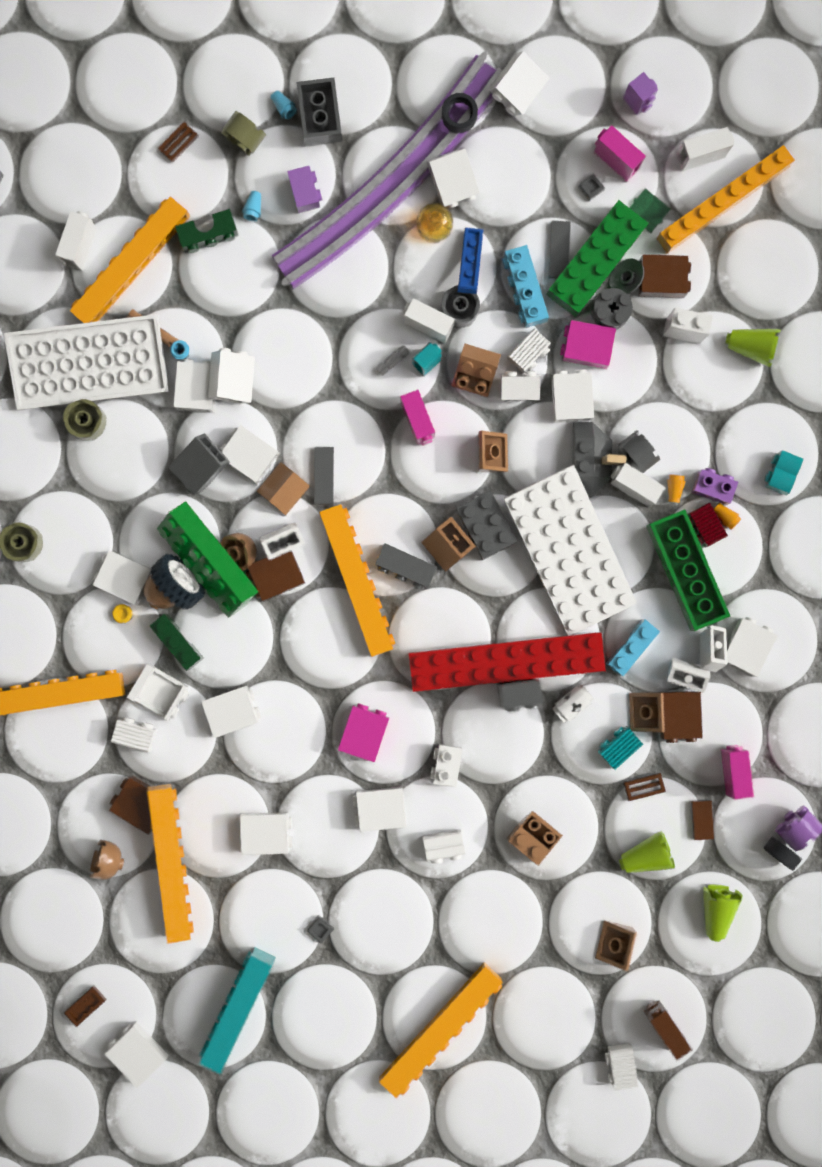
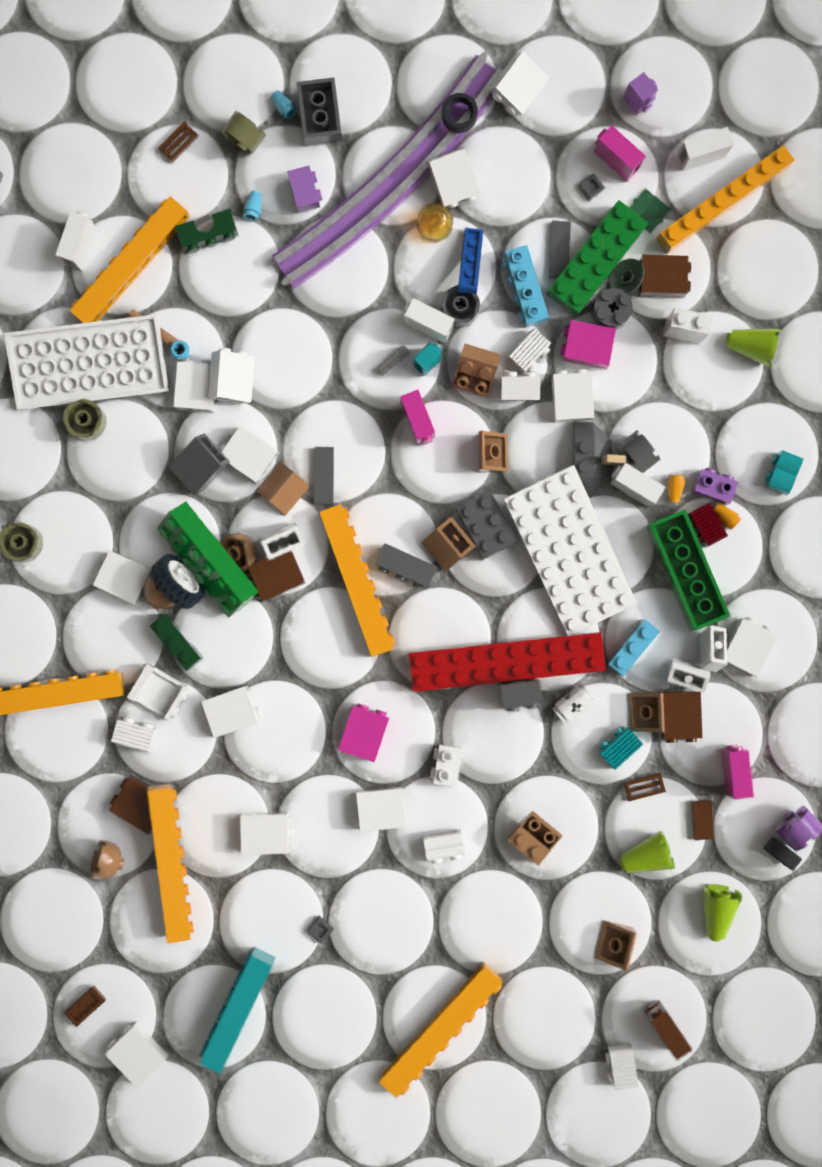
(122, 613): yellow tile -> none

